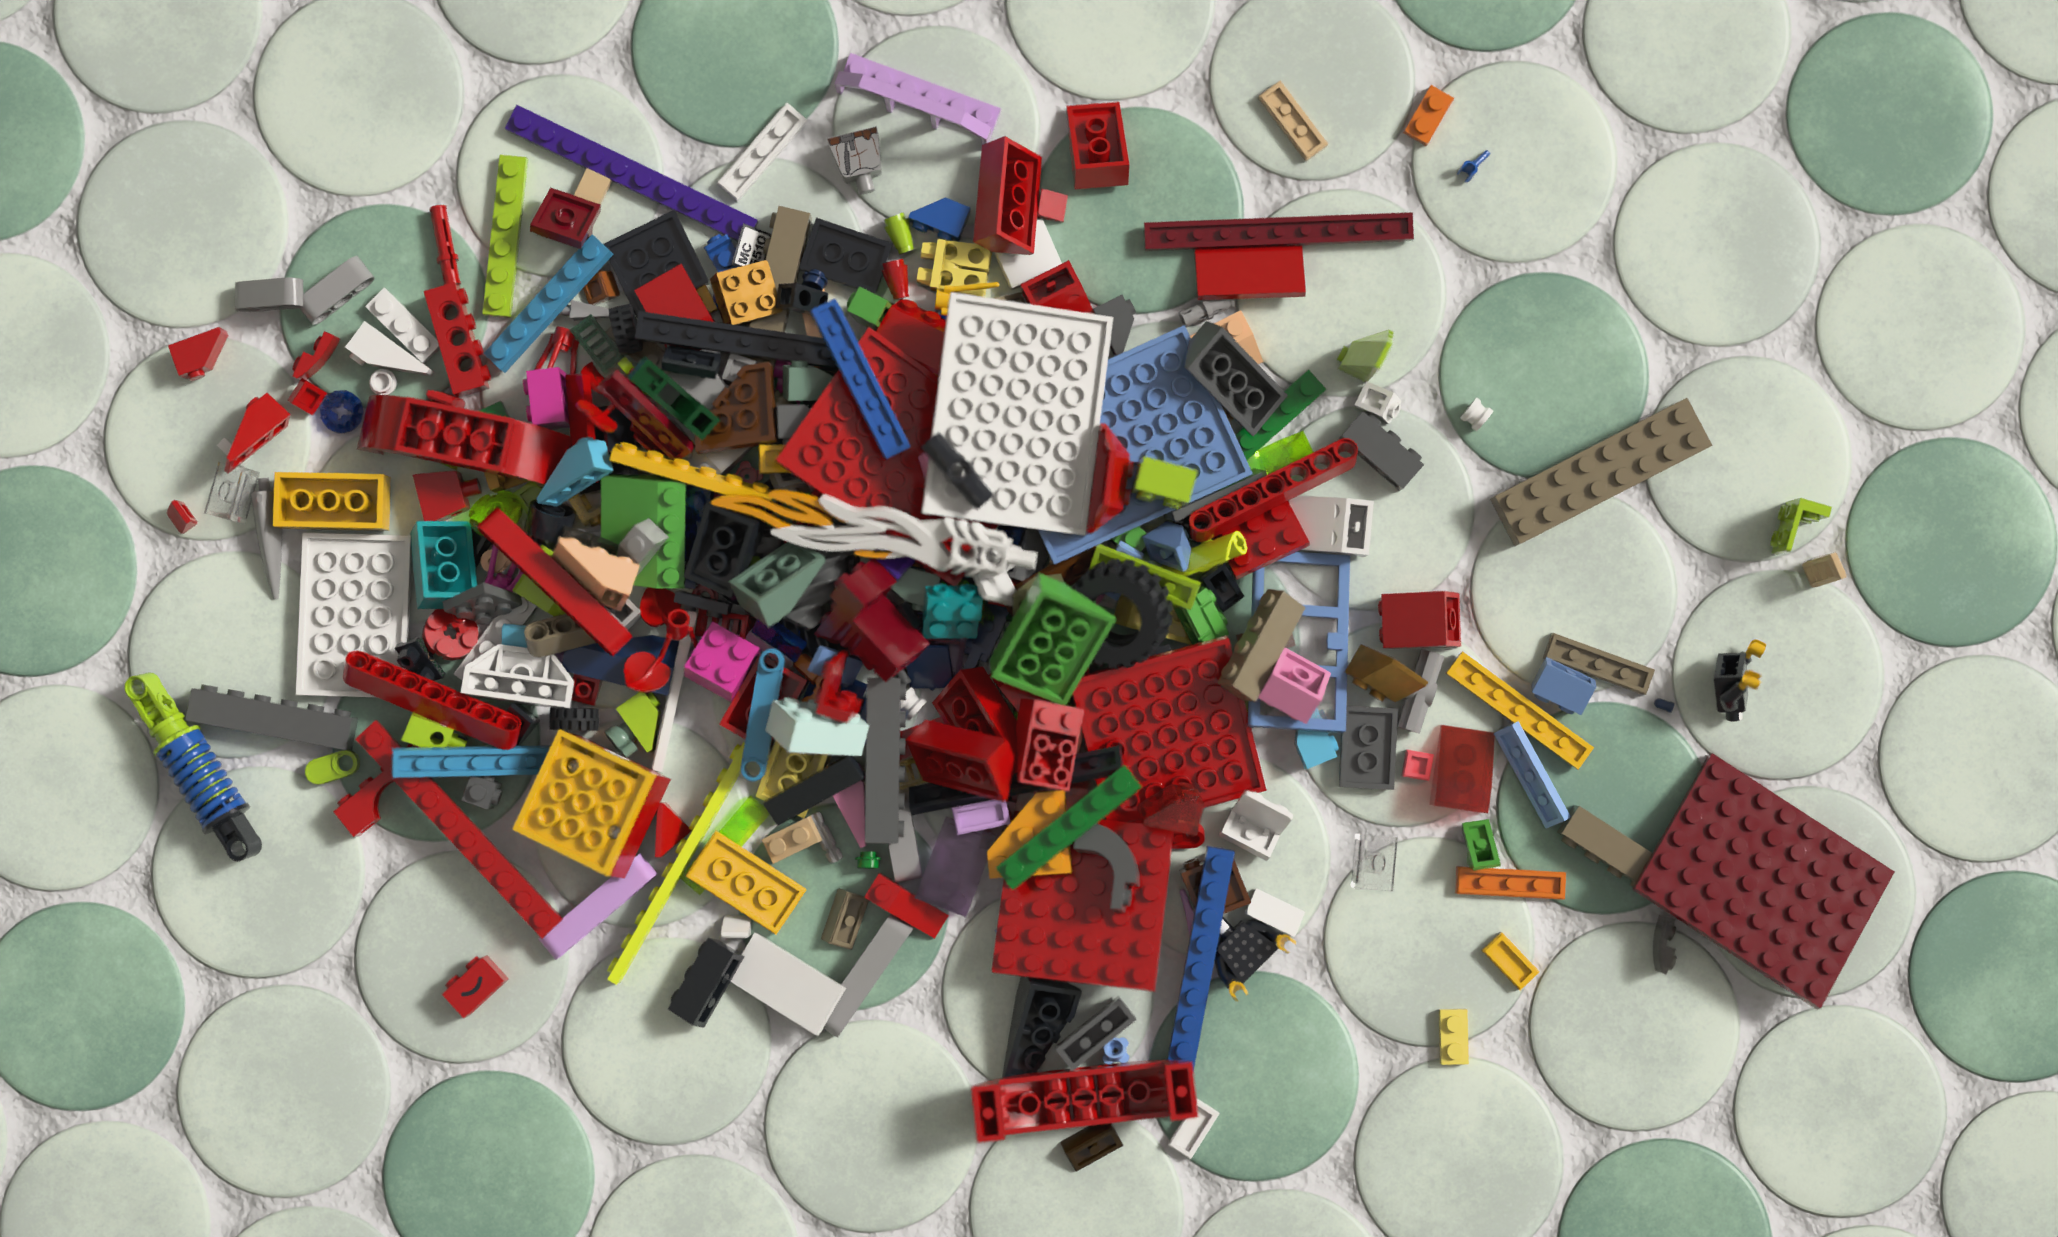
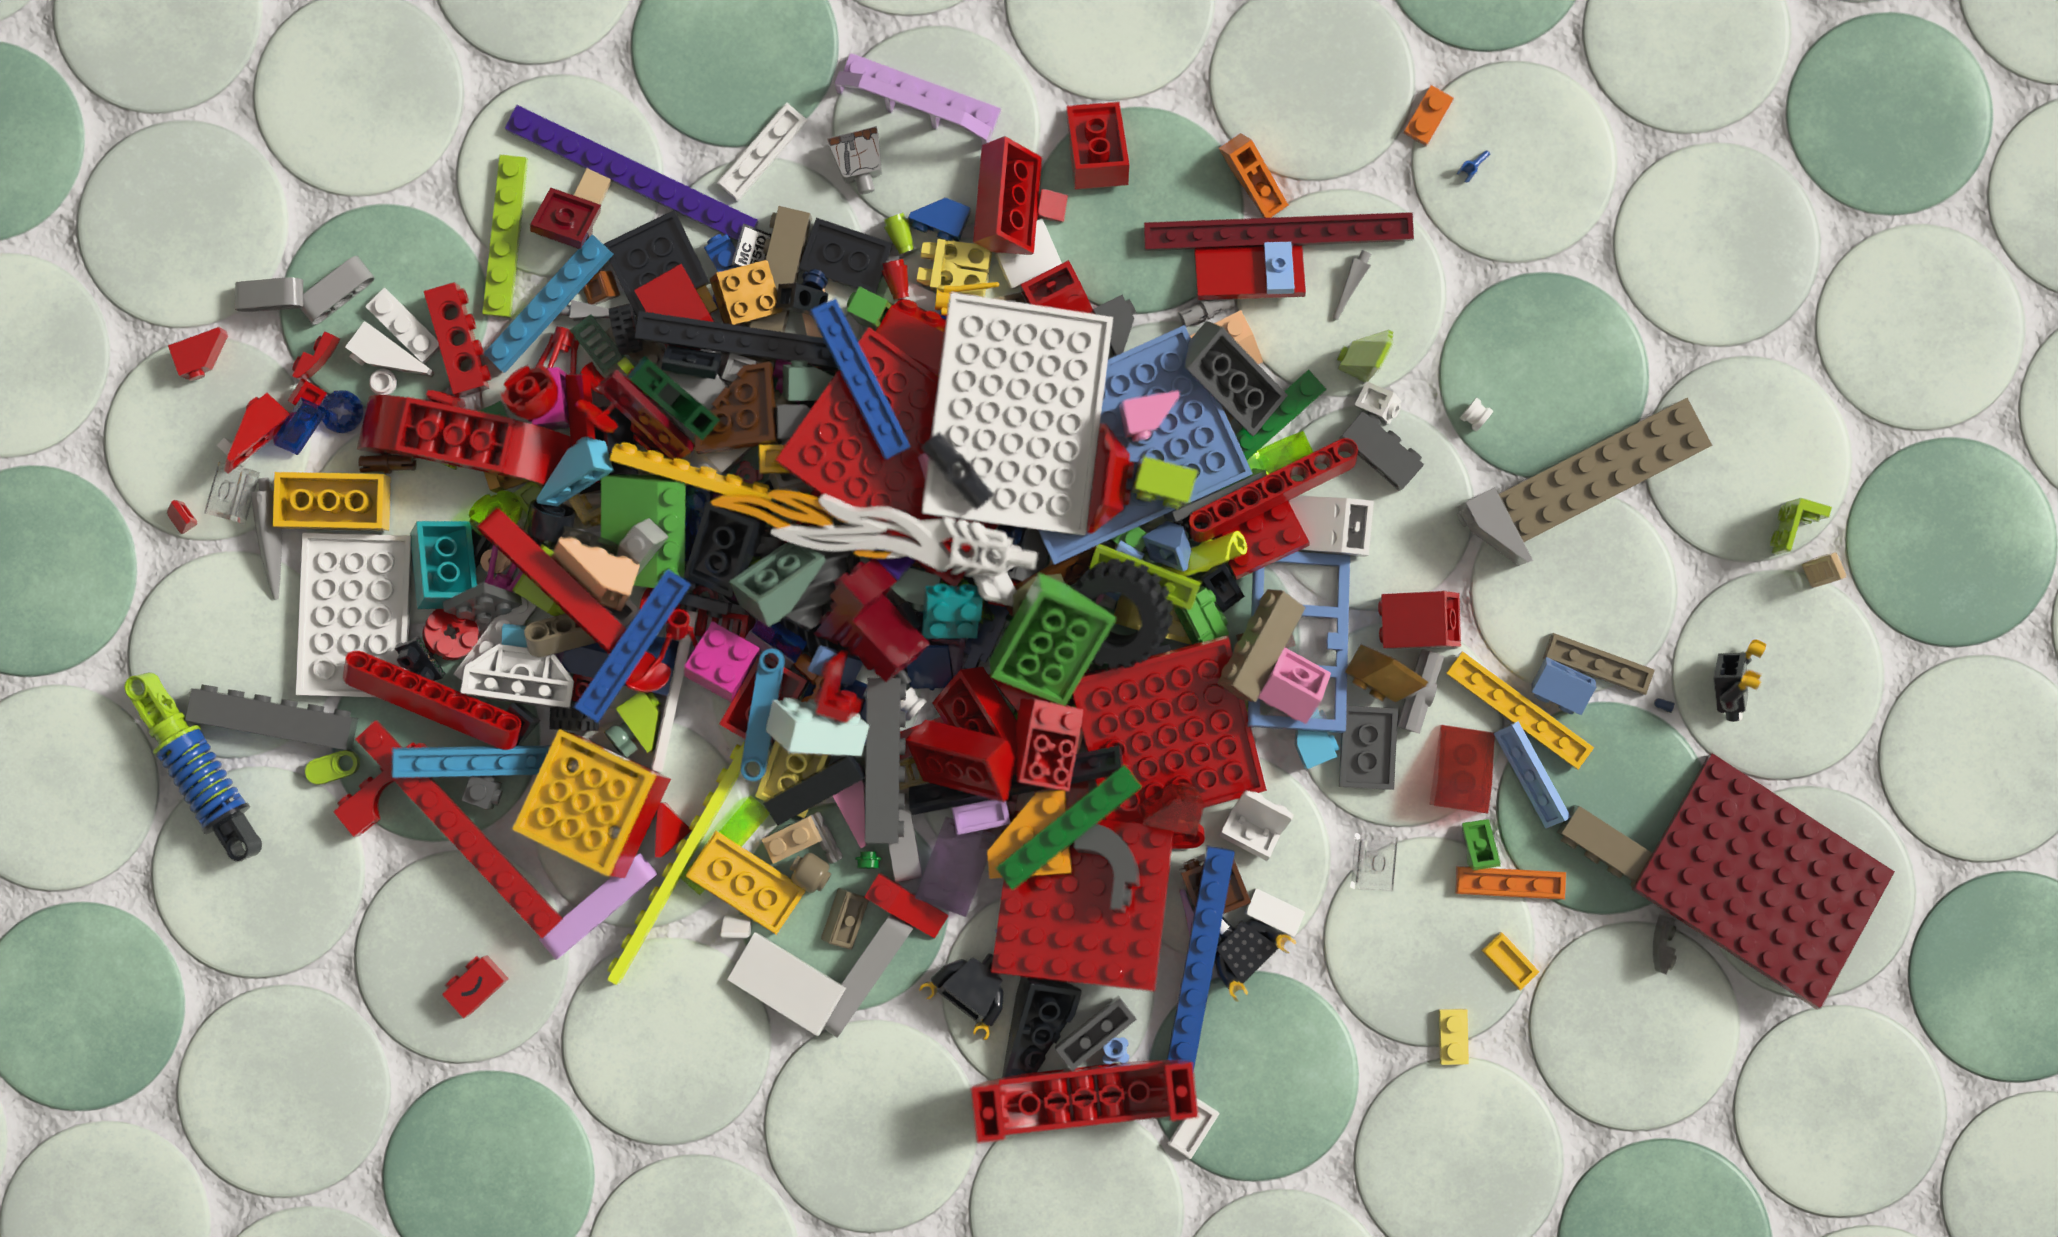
(299, 426): none -> clear blue plate
(386, 463): none -> reddish brown pin
(421, 733): lime torso -> none
(444, 494): red torso -> none
(447, 258): red pin -> none
(530, 392): none -> red cylinder
(633, 645): none -> blue plate
(705, 982): black brick -> none
(810, 872): none -> dark tan head
(971, 989): none -> black torso
(1091, 1144): dark brown slope -> none
(1145, 414): none -> bright pink slope
(1253, 175): none -> orange slope
(1279, 267): none -> light blue plate
(1293, 121): tan tile -> none
(1356, 273): none -> light grey piece
(1417, 765): coral tile -> none
(1491, 522): none -> light grey slope

